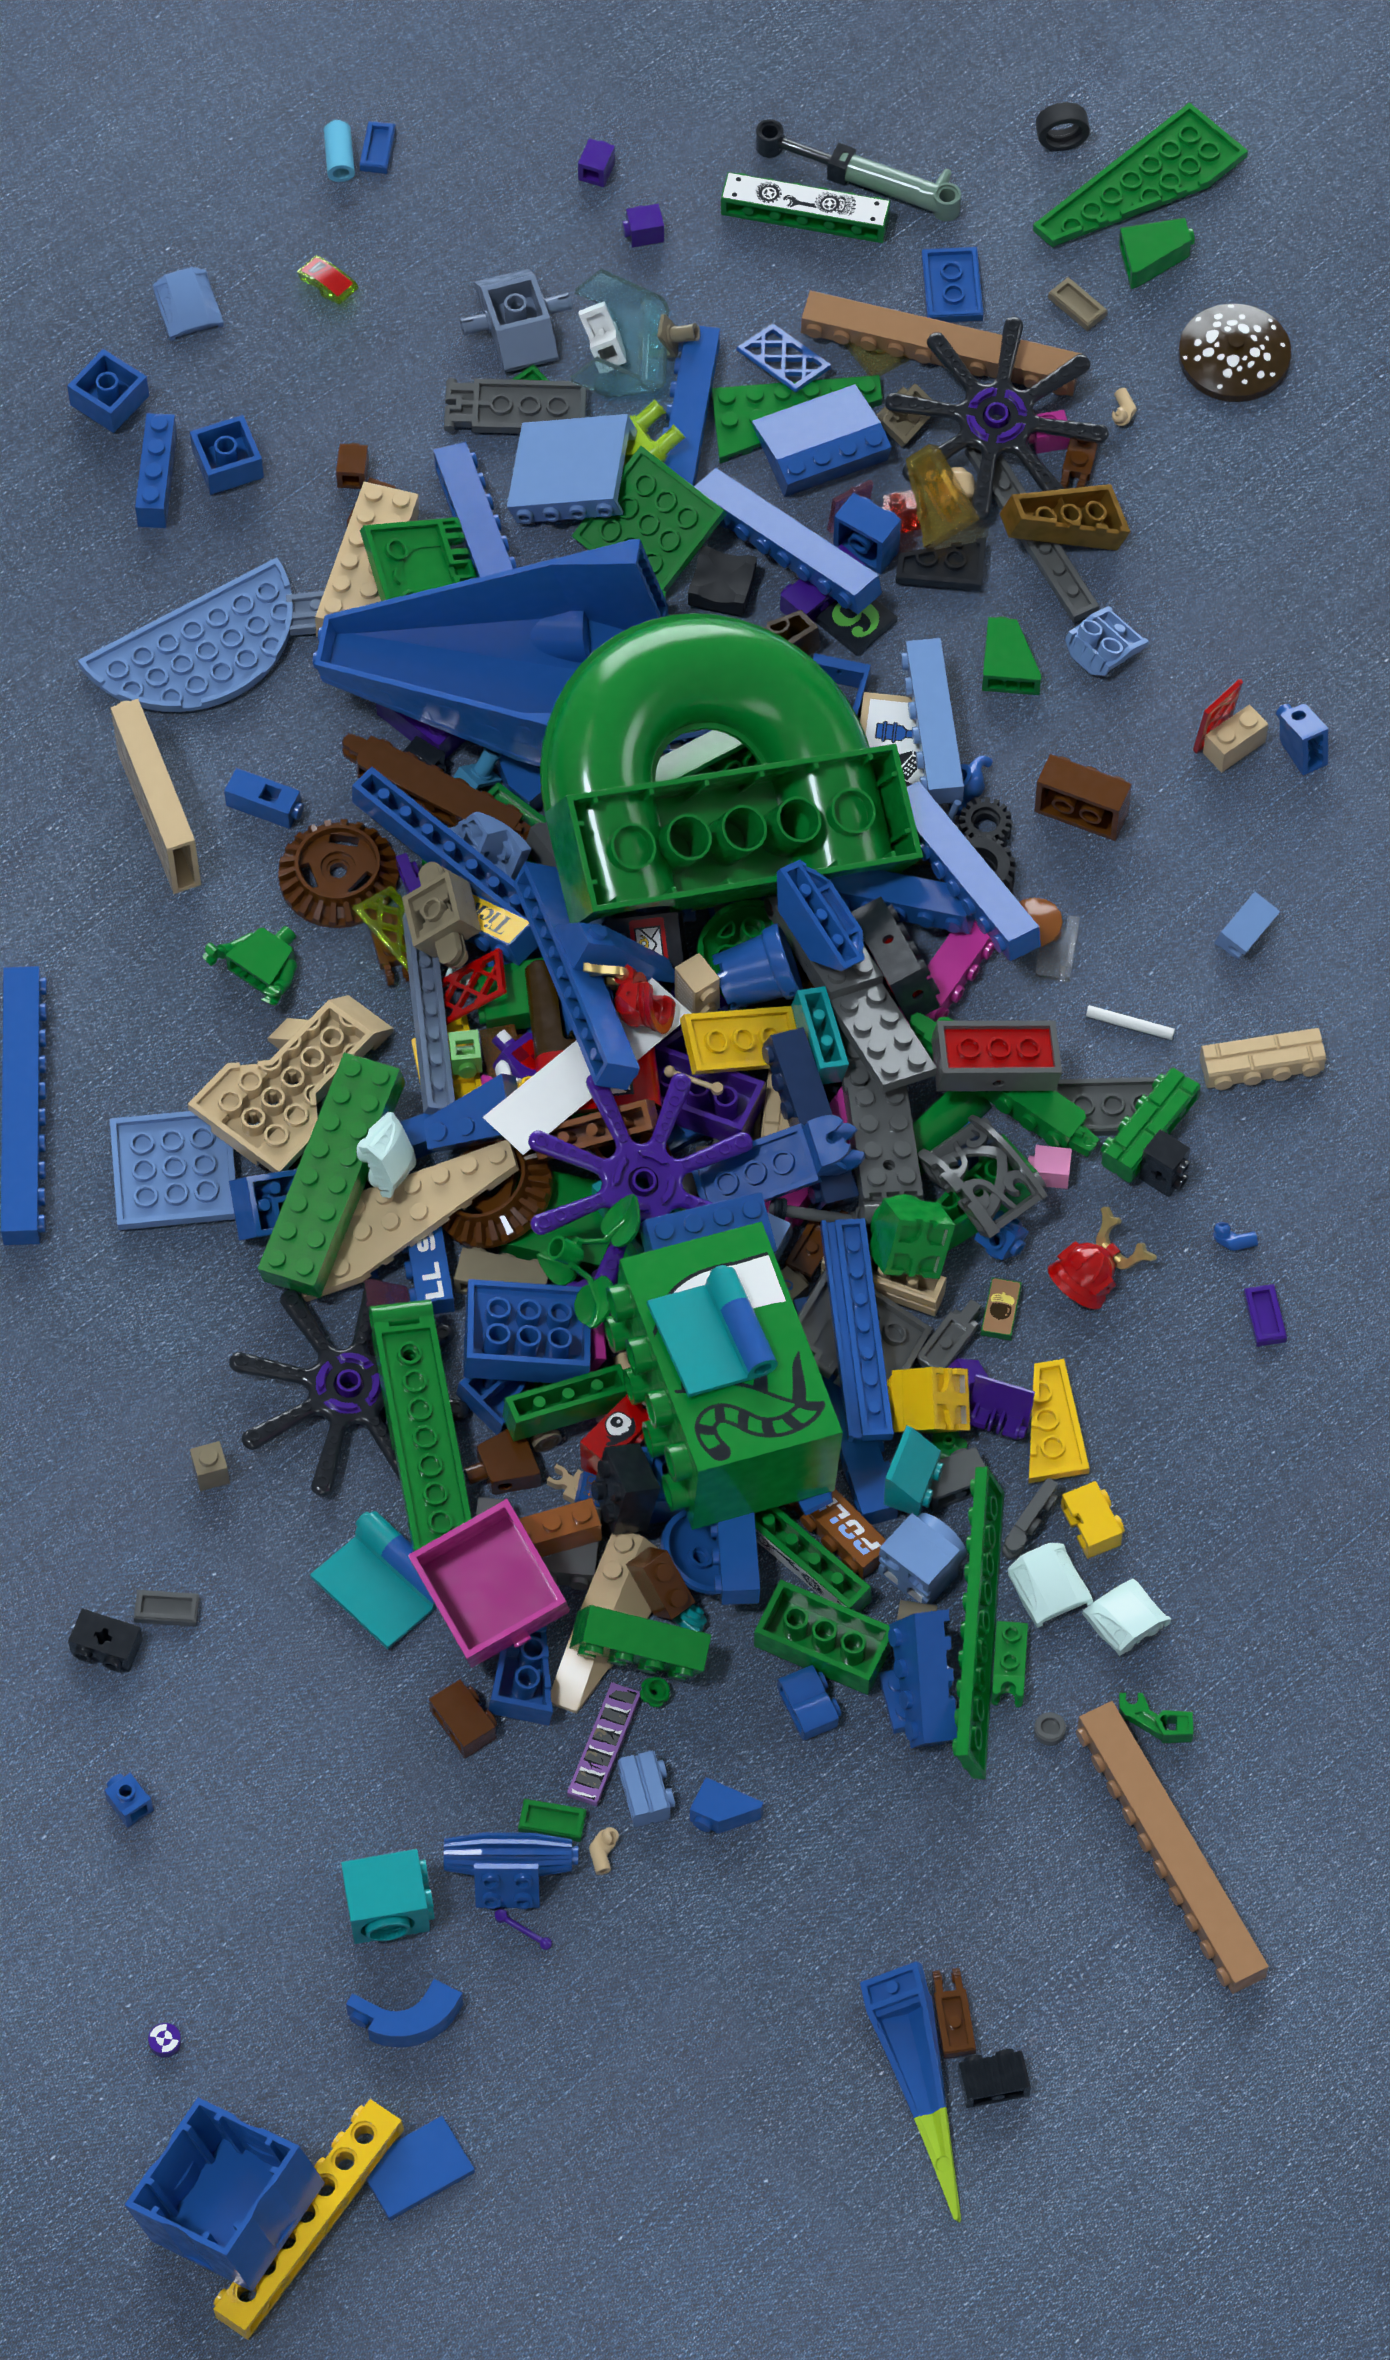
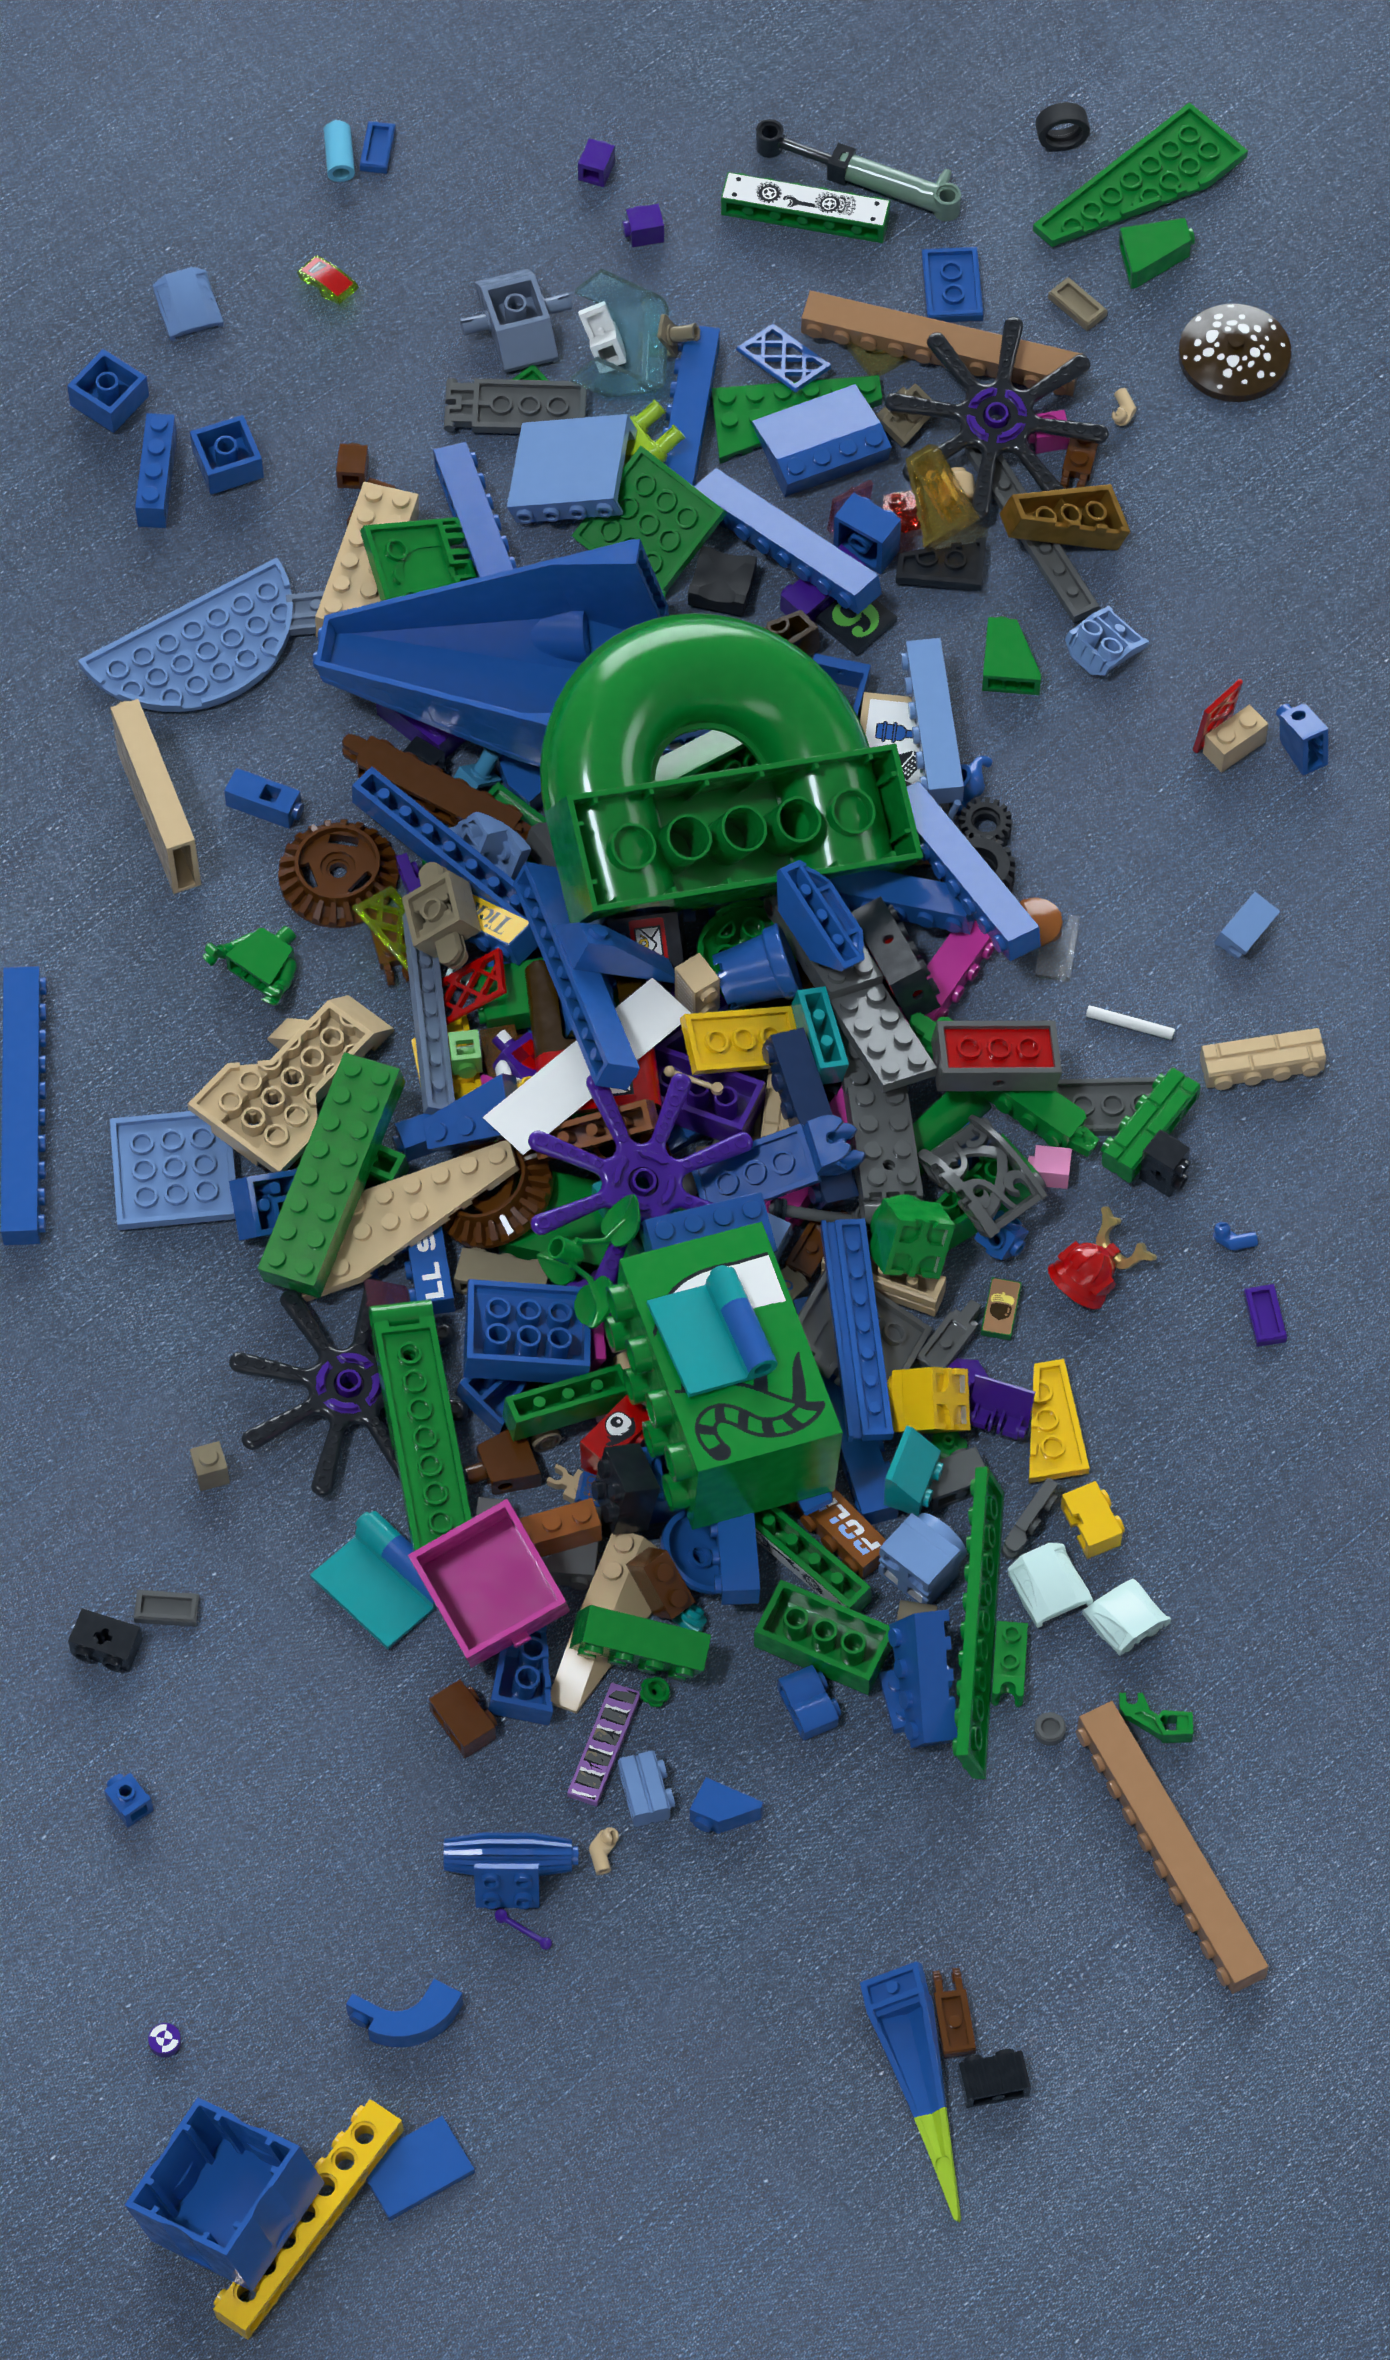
(387, 1154): light aqua slope -> none
(388, 1896): teal brick -> none
(552, 1819): green tile -> none
(635, 997): red helmet -> none
(1082, 797): reddish brown brick -> none

